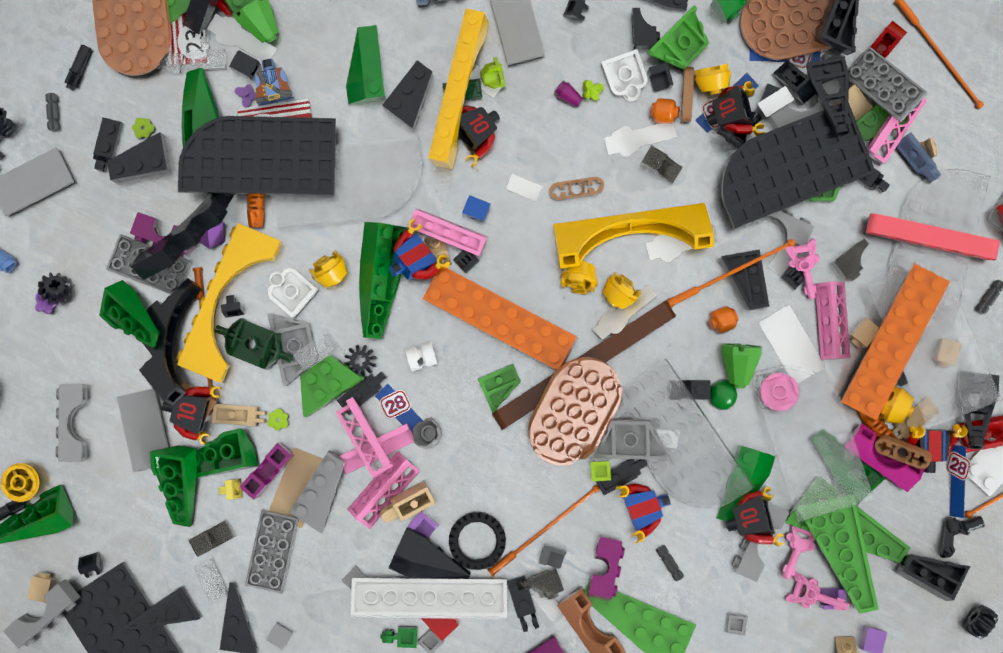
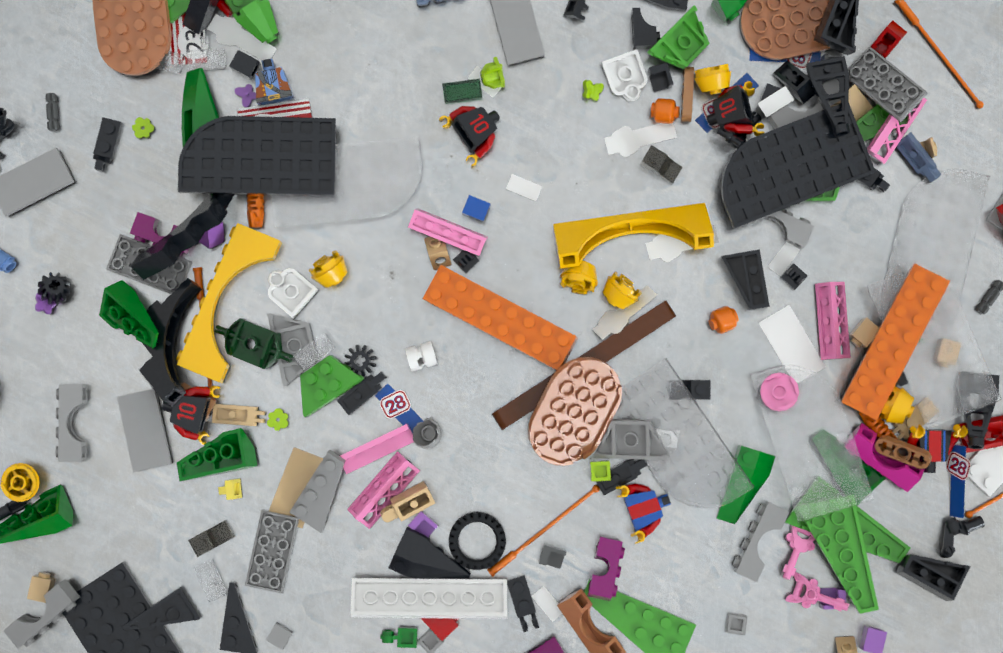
(77, 66): black piece -> none
(89, 563): black tile -> none
(141, 161): black wedge -> none
(177, 478): green wedge -> none
(232, 307): black tile -> none
(266, 471): magenta arch -> none
(354, 573): light grey tile -> none
(365, 73): green wedge -> none
(369, 433): bright pink fence -> none
(376, 282): green wedge -> none
(409, 95): black wedge -> none
(414, 257): torso -> none
(470, 40): yellow arch -> none
(499, 385): bright green wing -> none
(545, 584): clear smoke arch -> none
(567, 93): magenta cone -> none
(579, 181): medium nougat beam -> none
(670, 563): dark grey axle -> none
(695, 290): orange piece -> none
(723, 394): green hair -> none
(741, 362): bright green cone -> none
(754, 519): torso -> none
(805, 264): bright pink piece -> none
(849, 263): clear smoke arch -> none
(933, 236): coral beam -> none
(981, 622): black gear -> none

